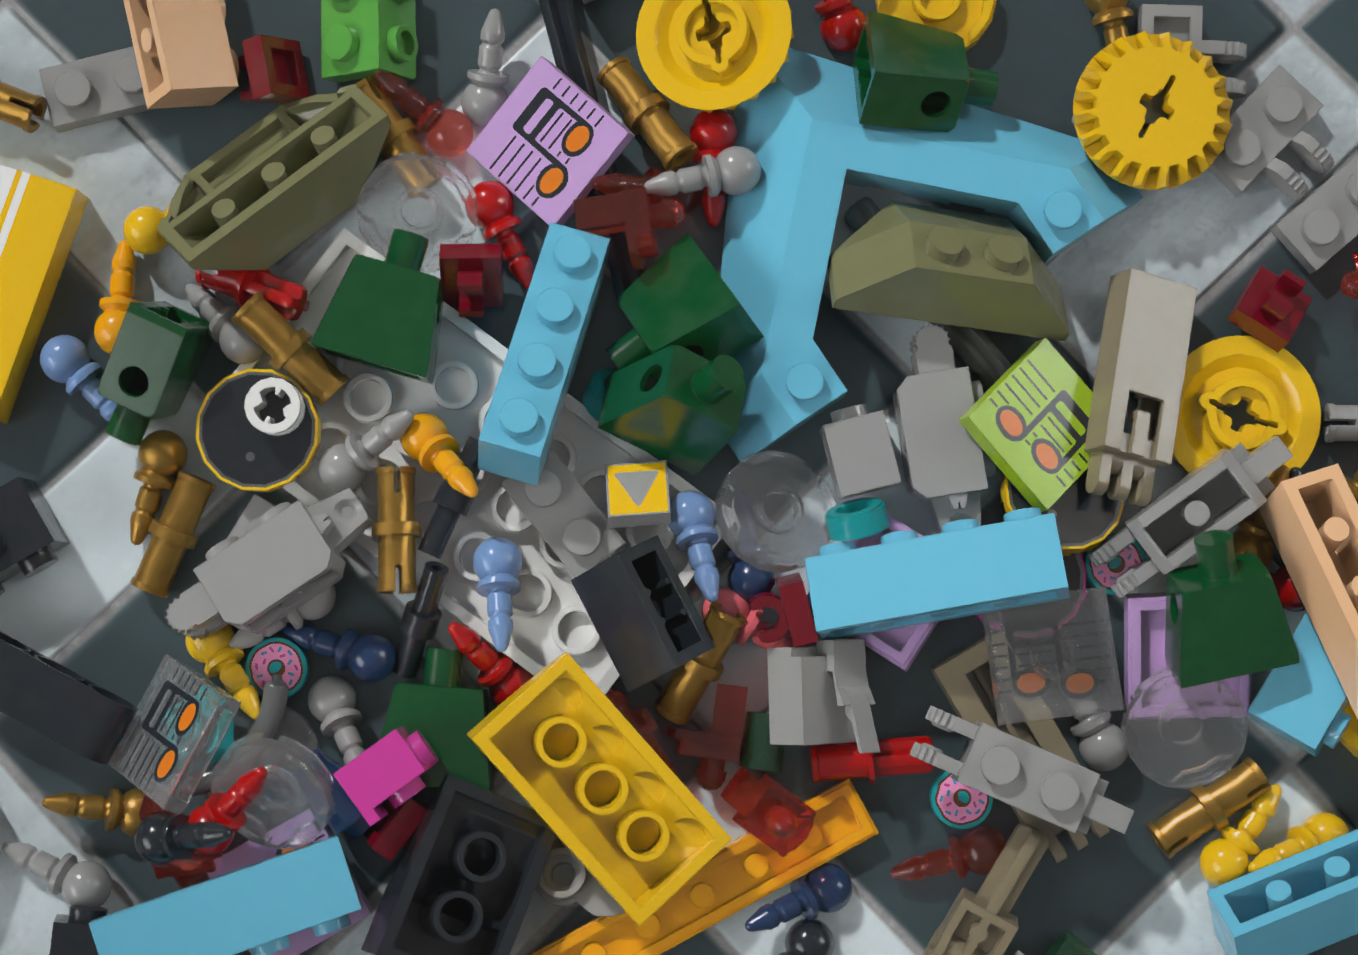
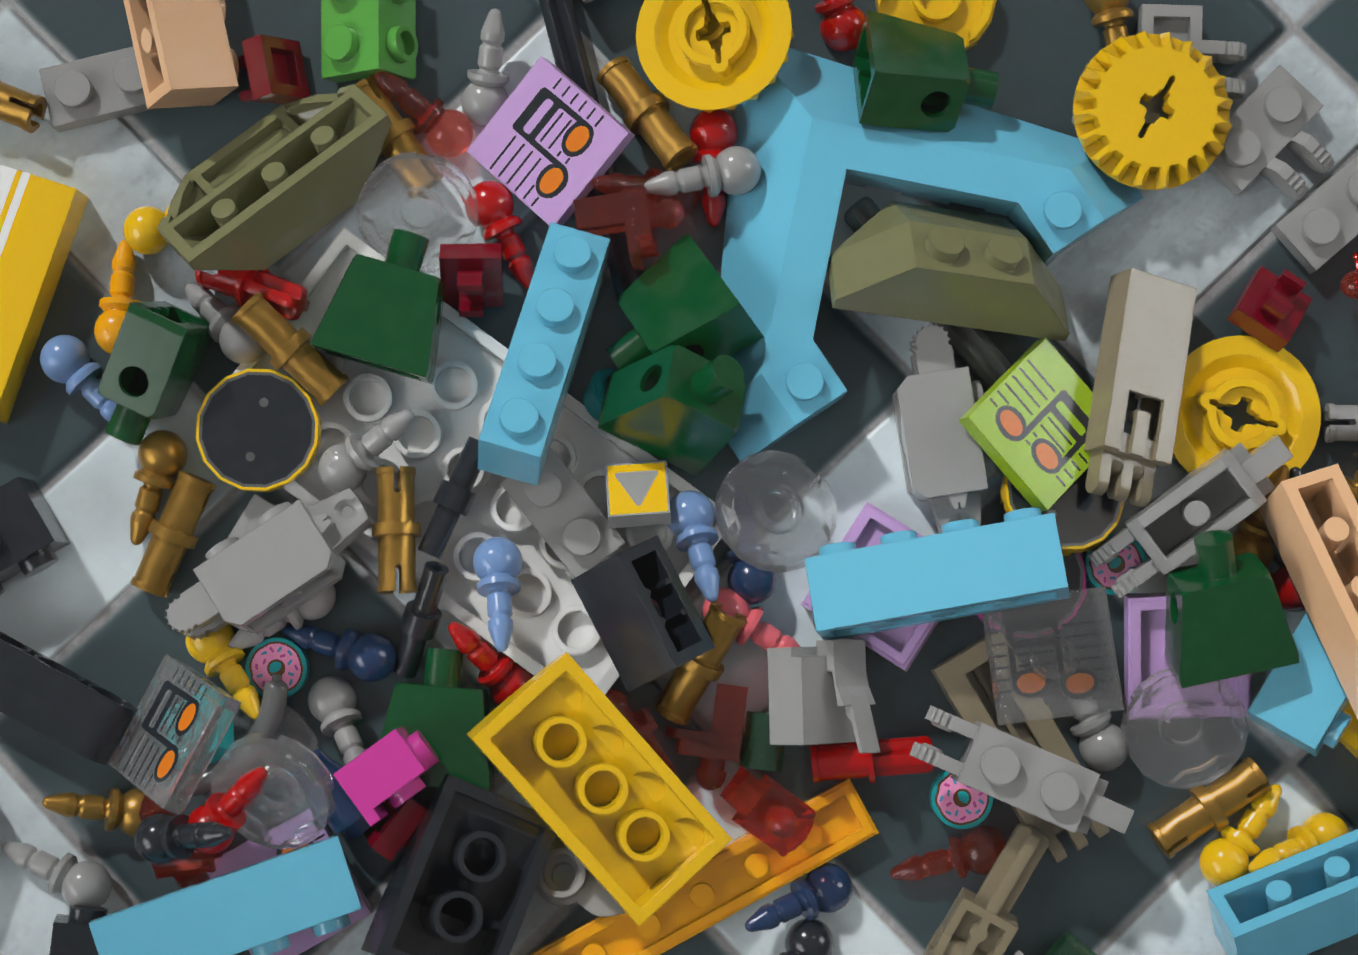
(256, 401): white bush -> none
(437, 451): light orange bar -> none
(792, 611): dark red tile -> none
(856, 519): teal tile -> none
(859, 452): light grey brick -> none

